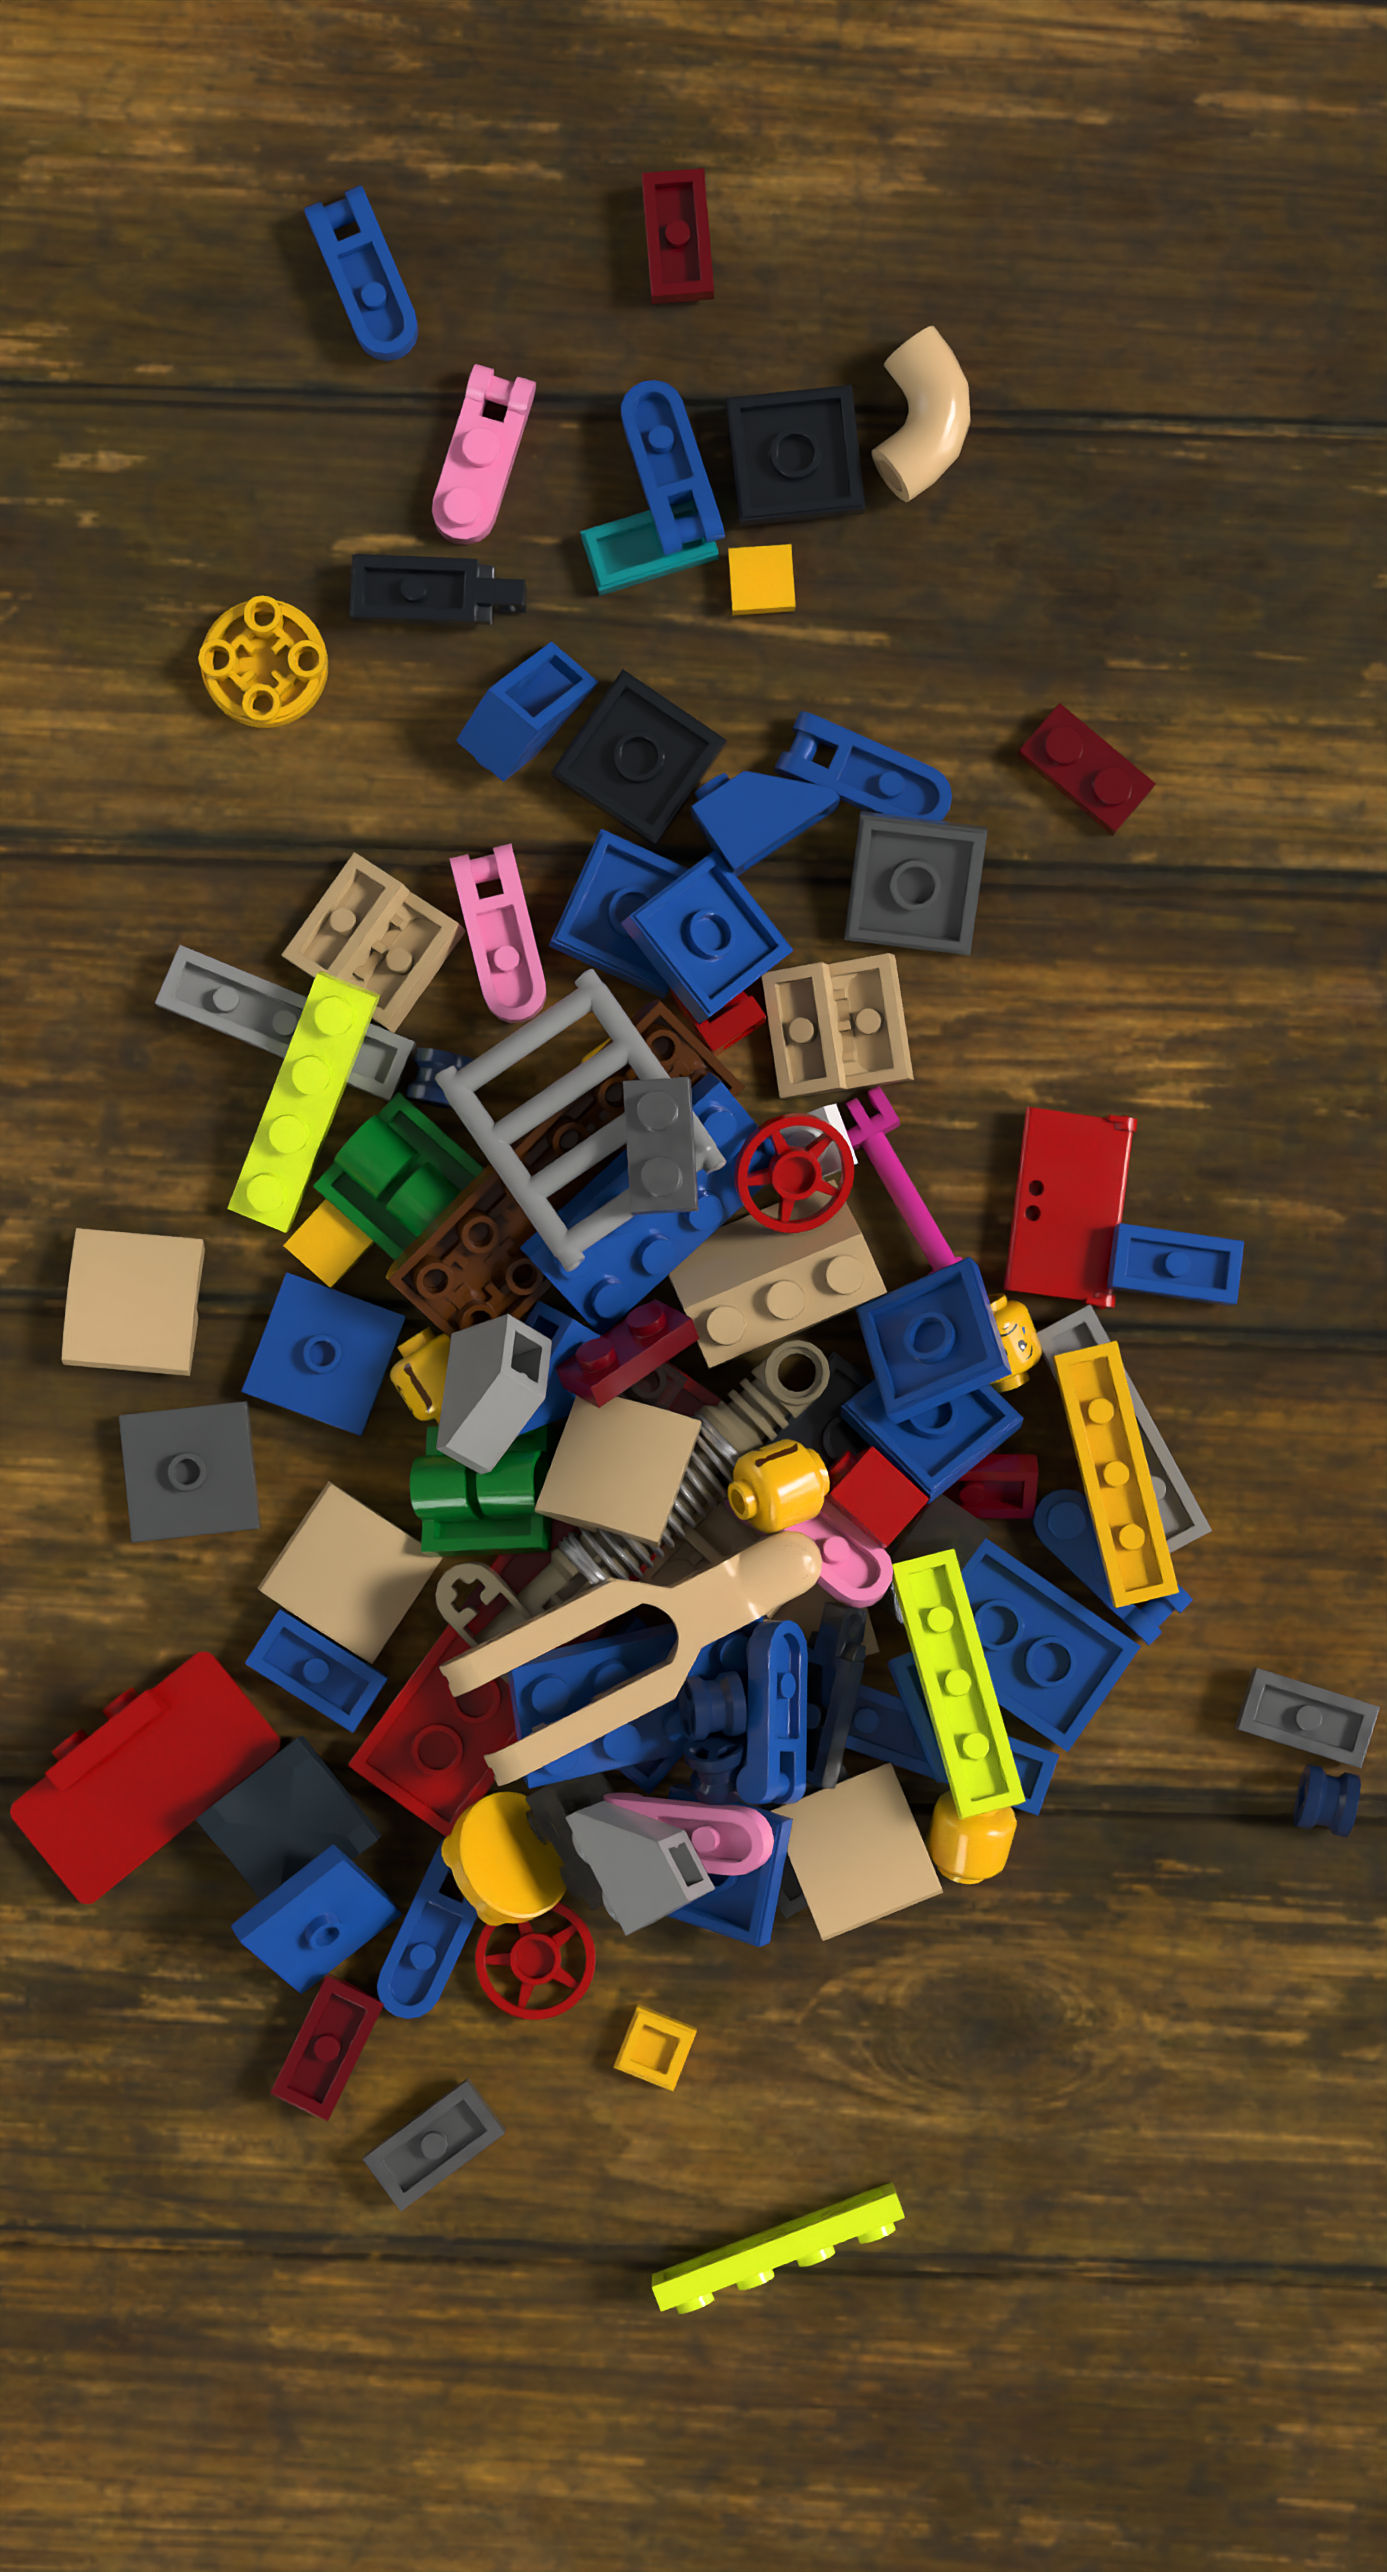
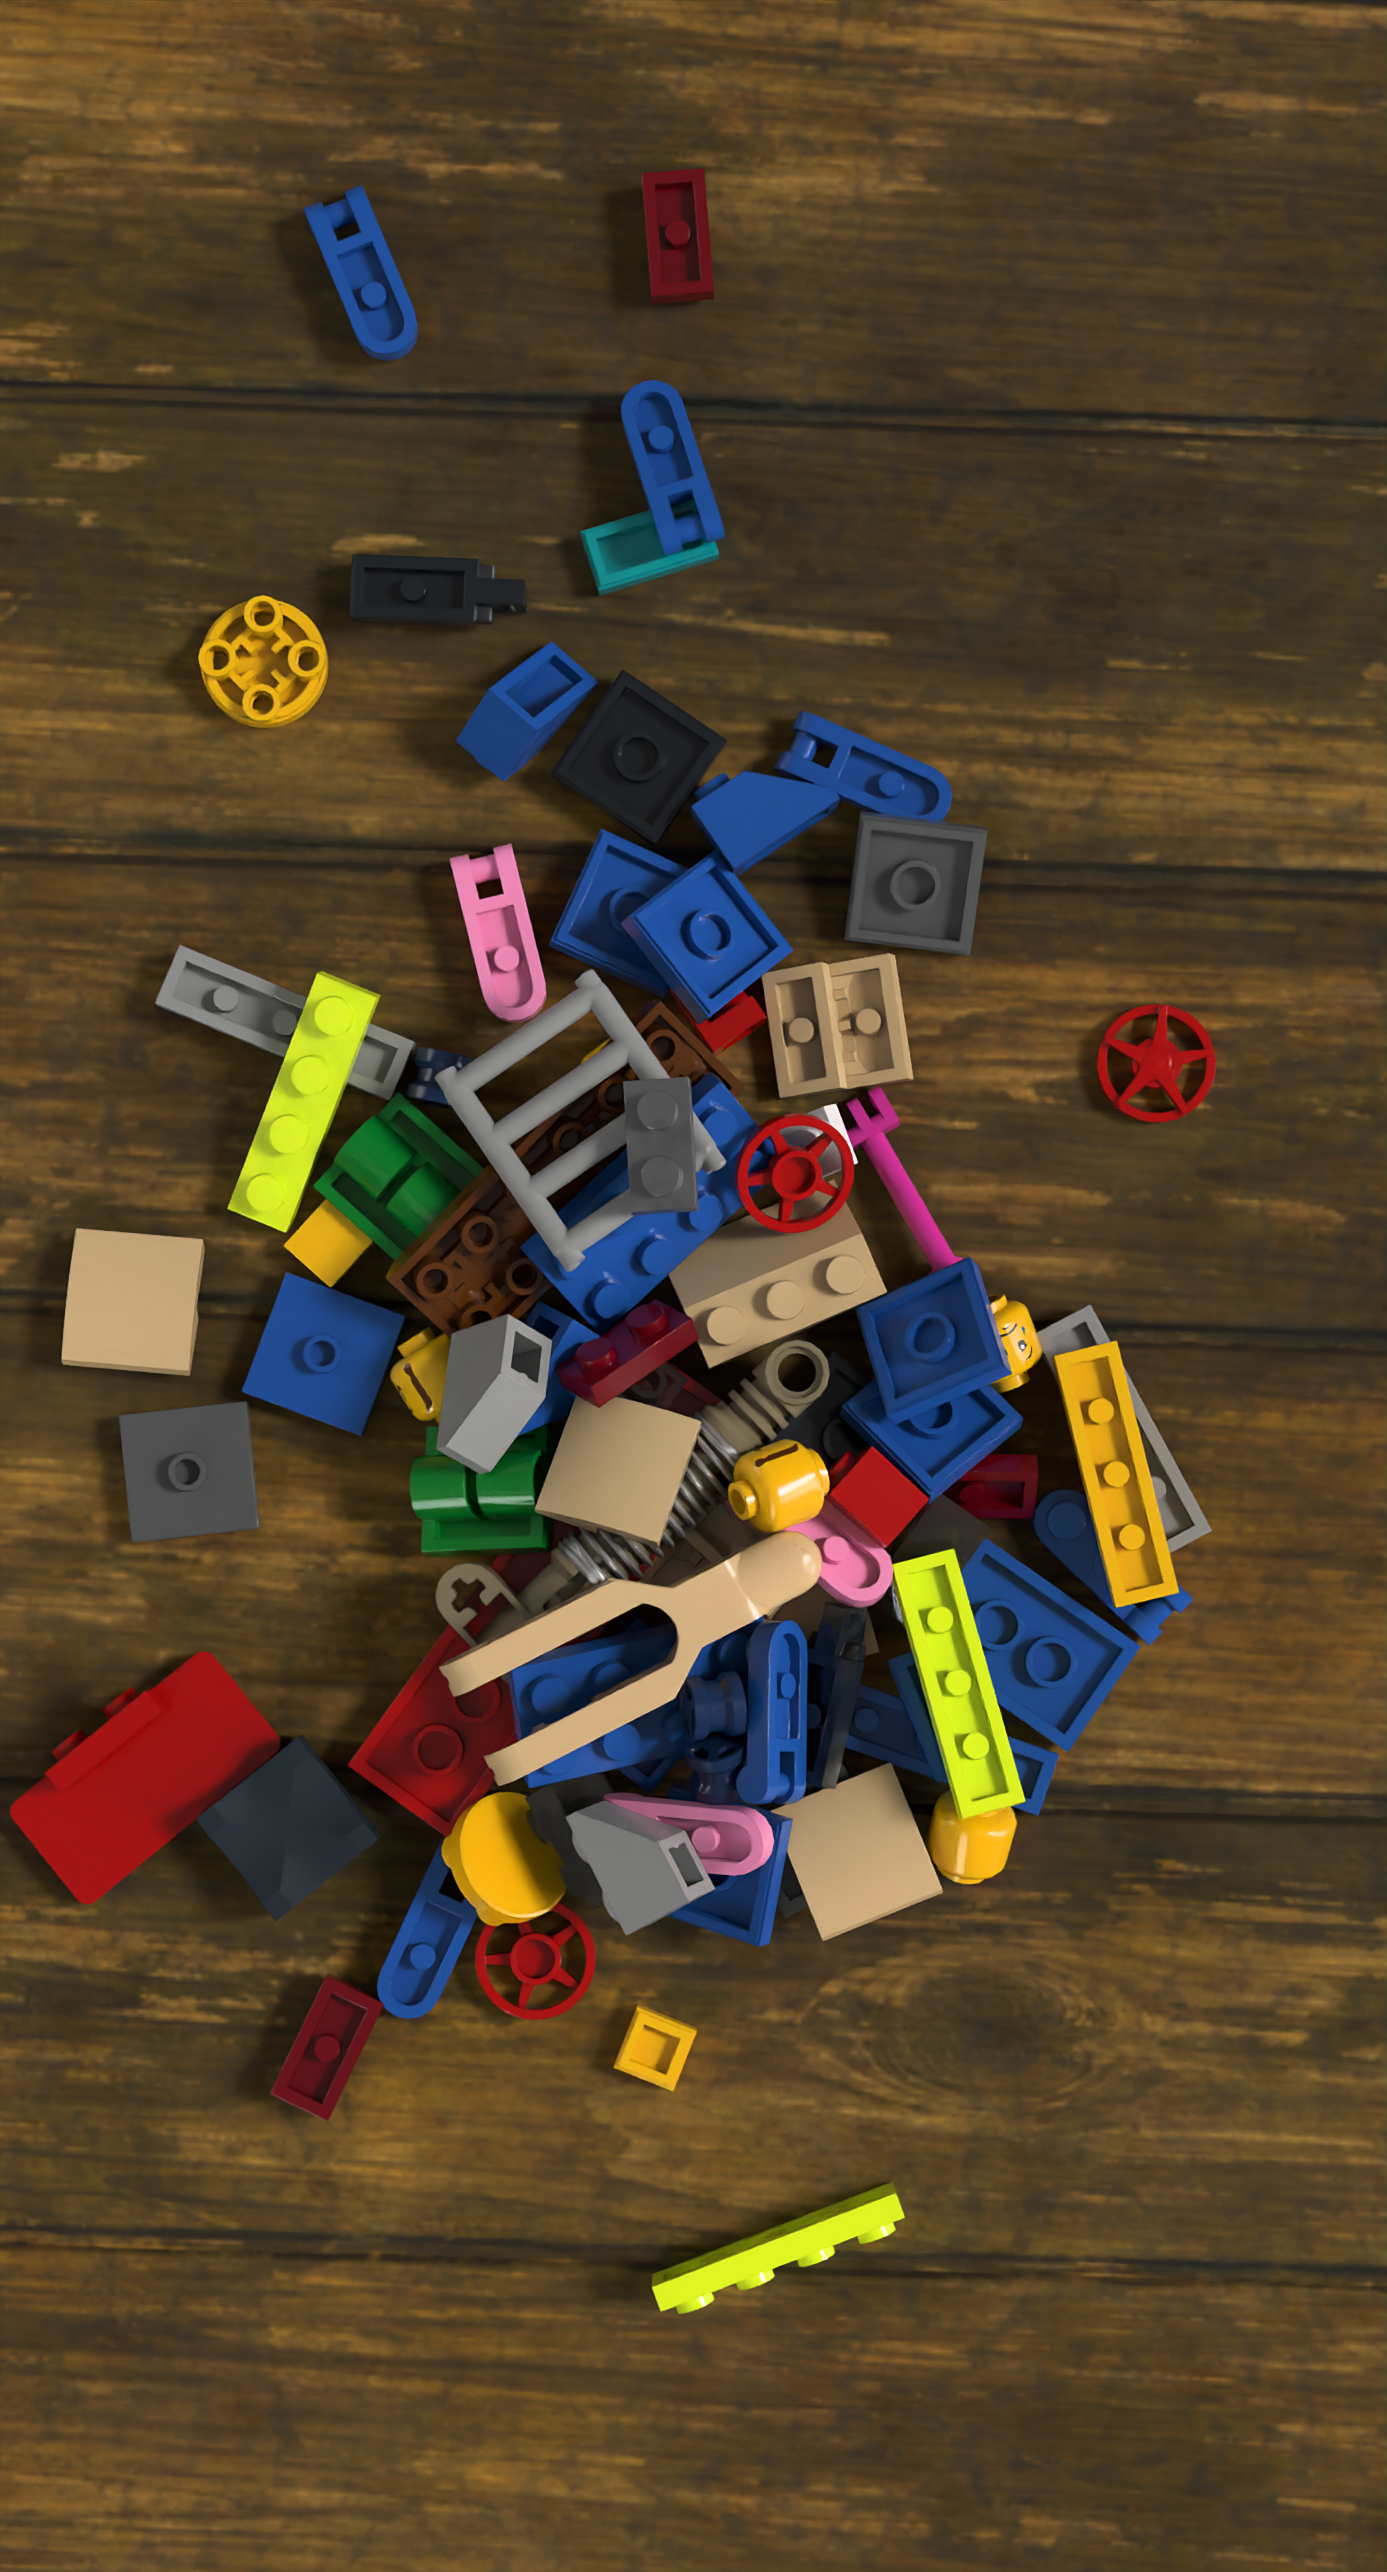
(316, 1919): blue plate -> none
(317, 1670): blue plate -> none
(349, 1573): tan slope -> none
(375, 938): tan slope -> none
(434, 2144): flat silver plate -> none
(480, 457): bright pink plate -> none
(761, 579): yellow tile -> none
(795, 455): black plate -> none
(936, 415): tan cylinder -> none
(1081, 1198): red door -> none
(1086, 769): dark red plate -> none
(1156, 1063): none -> red wheel
(1175, 1264): blue plate -> none
(1307, 1717): flat silver plate -> none
(1327, 1800): dark blue wheel -> none

